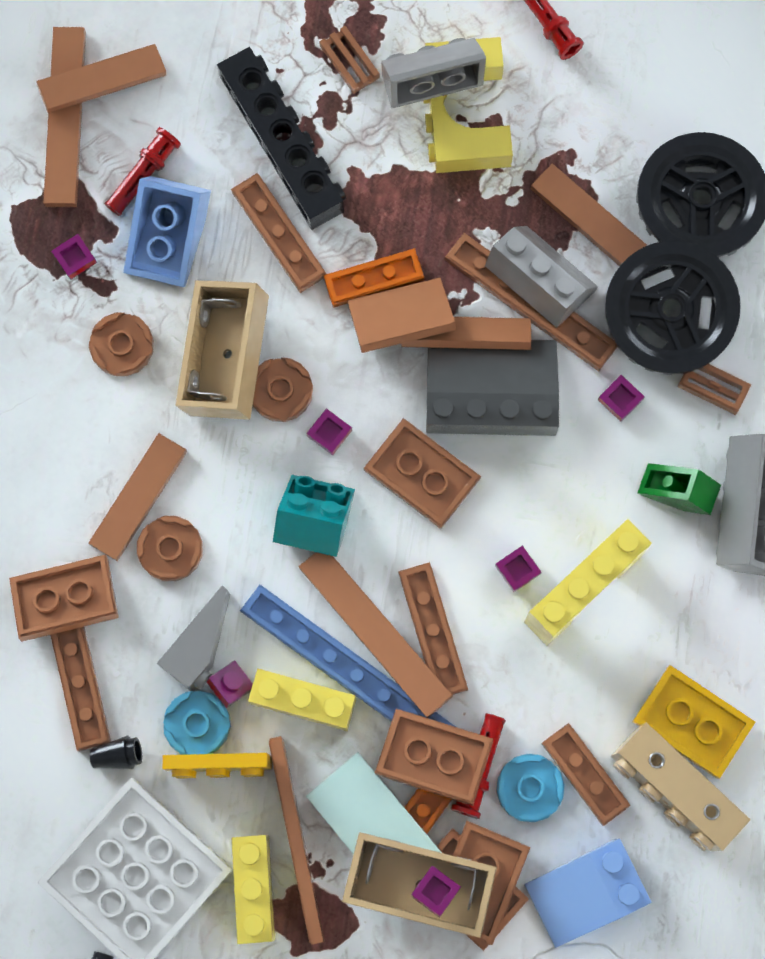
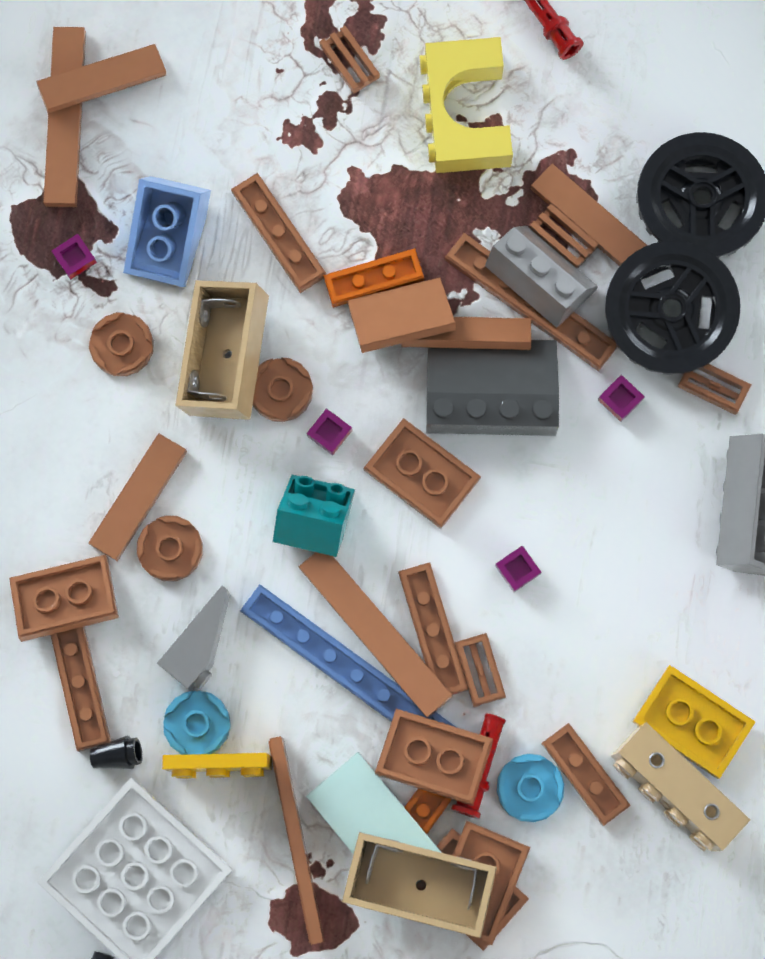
(151, 159): red pin -> none
(230, 684): magenta plate -> none
(253, 889): light yellow brick -> none
(302, 699): light yellow brick -> none
(315, 207): black brick -> none
(433, 71): light grey slope -> none
(435, 891): magenta plate -> none
(488, 697): none -> nougat tile
(570, 226): none -> nougat tile
(587, 581): light yellow arch -> none
(587, 893): light blue slope -> none
(680, 488): green slope -> none

